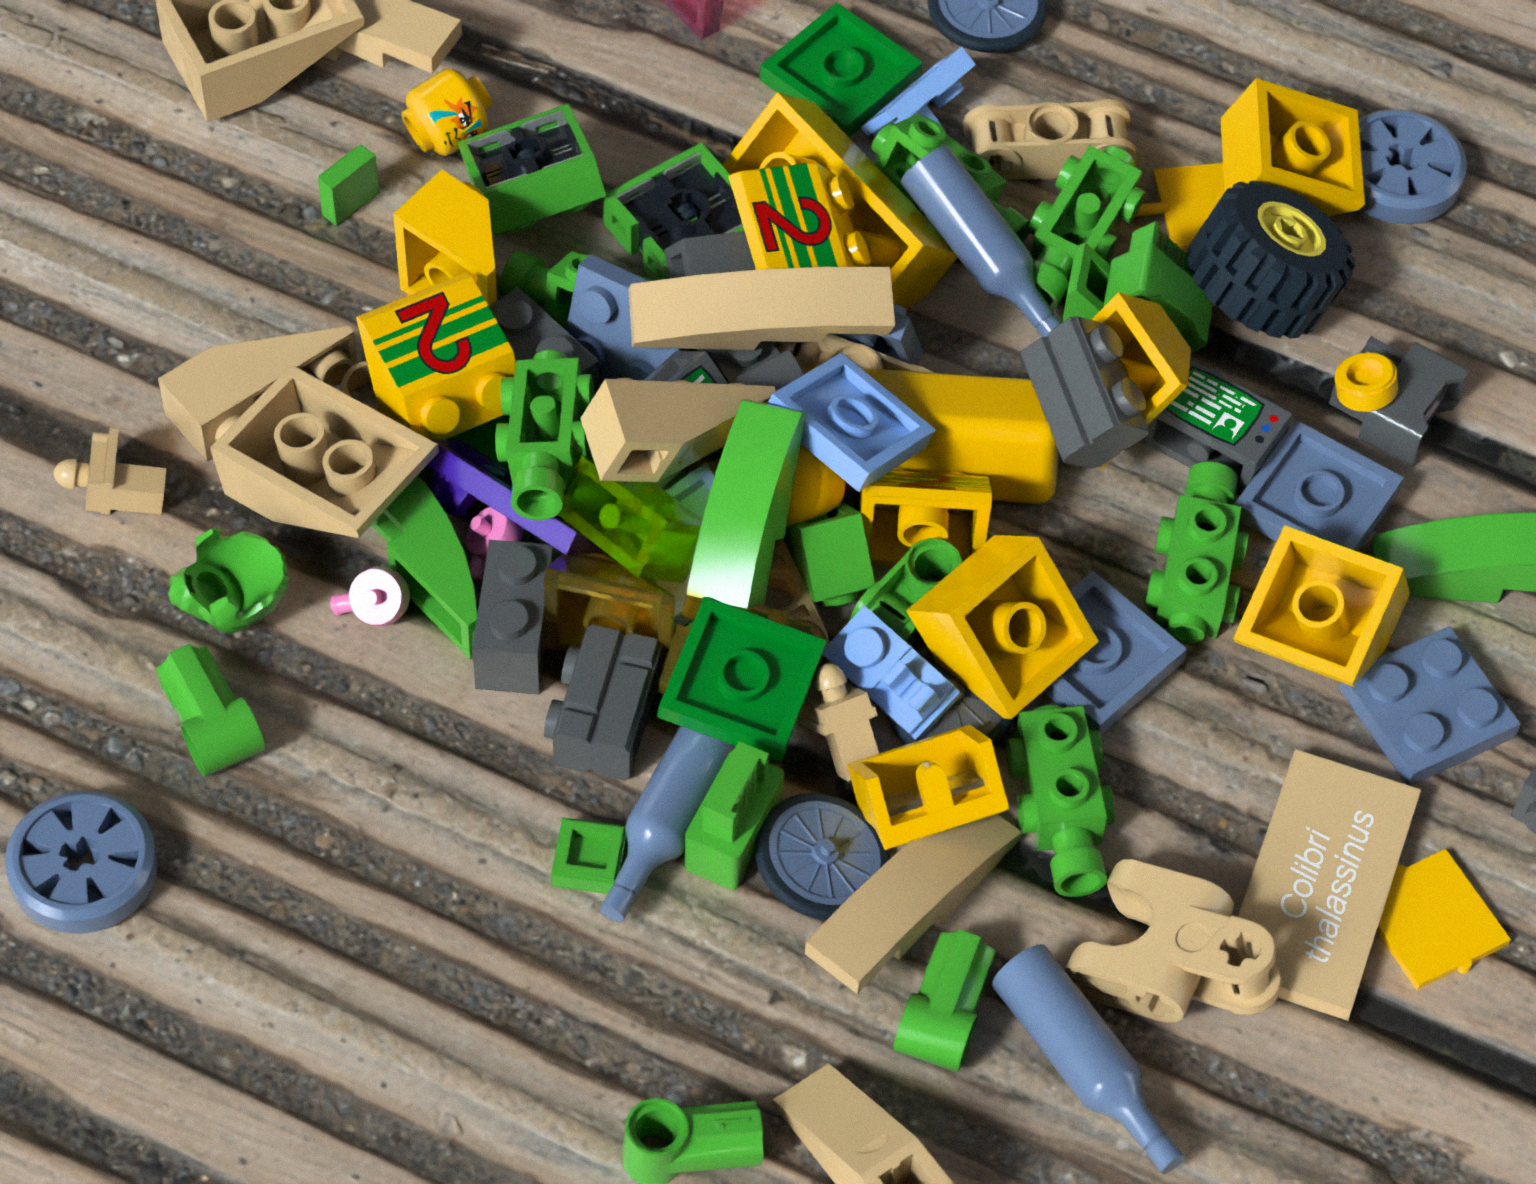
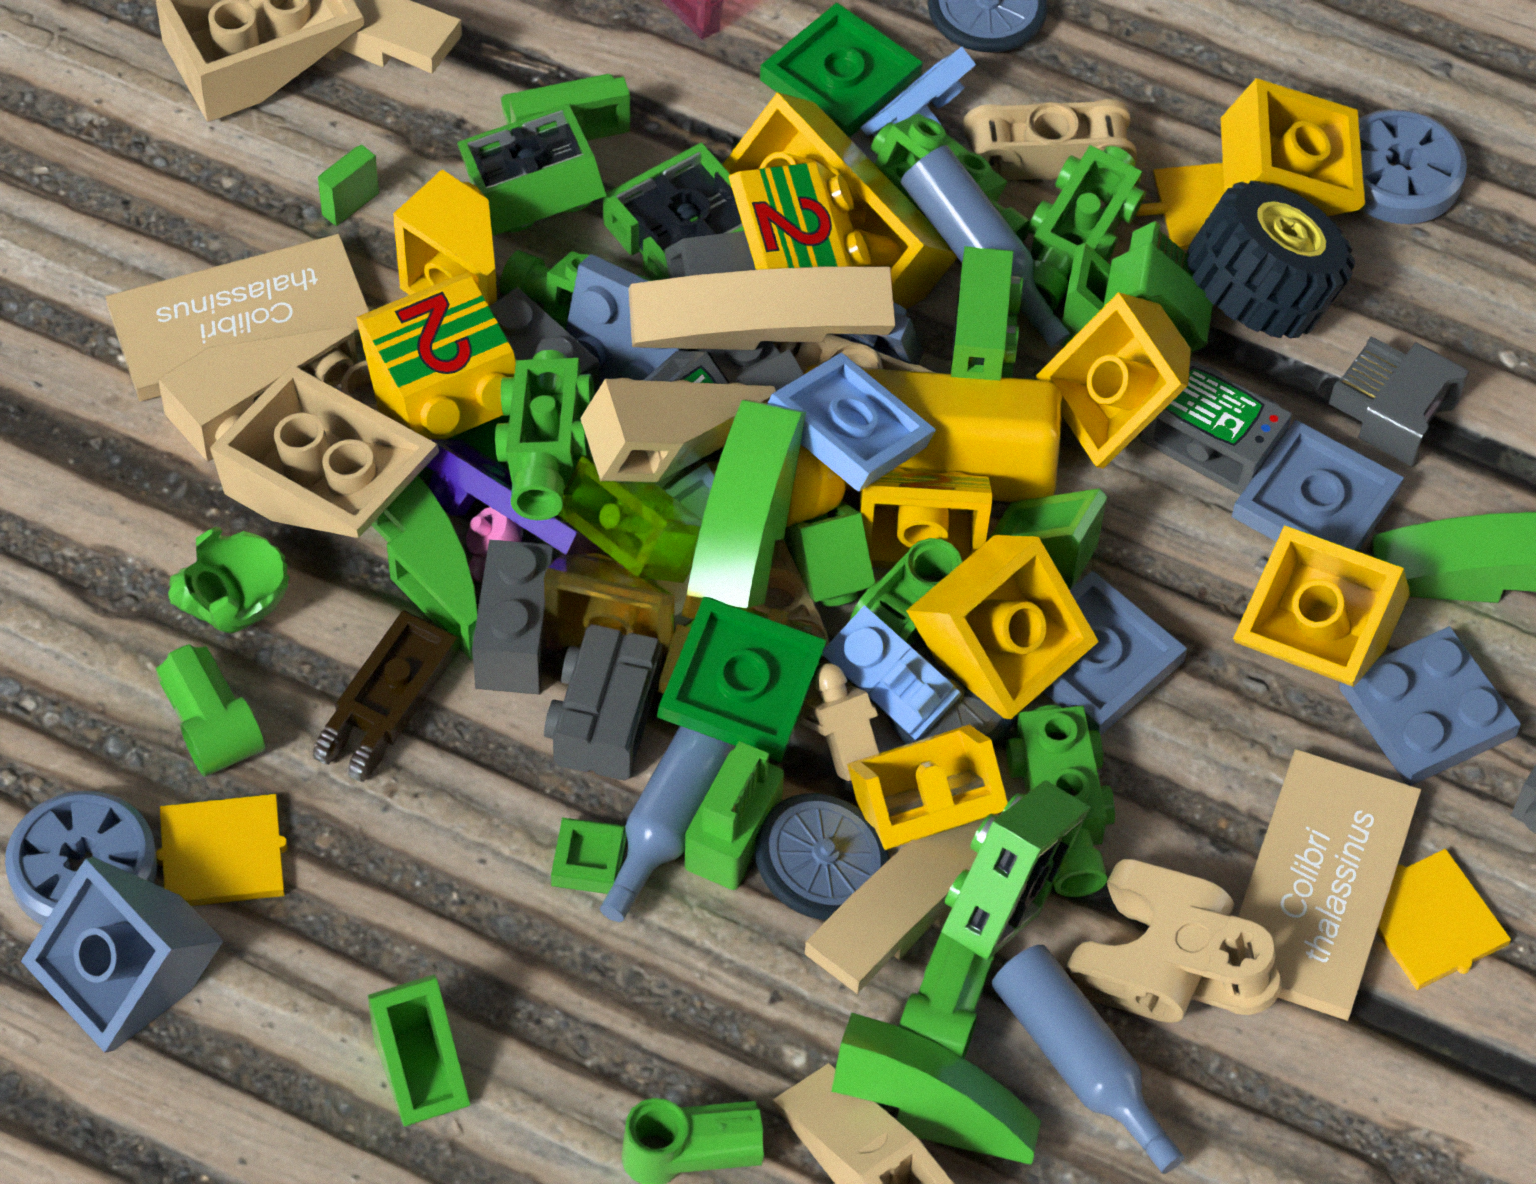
(112, 483): tan piece -> none
(119, 951): none -> sand blue slope
(222, 850): none -> yellow piece
(234, 302): none -> tan tile
(375, 596): piece -> none
(387, 692): none -> dark brown hinge
(417, 1050): none -> bright green slope
(446, 111): yellow head -> none
(597, 102): none -> bright green panel
(934, 1089): none -> bright green slope
(983, 328): none -> bright green piece
(1013, 868): none -> piece
(1064, 523): none -> bright green slope
(1086, 391): dark grey brick -> none
(1199, 552): bright green brick -> none
(1366, 382): yellow tile -> none

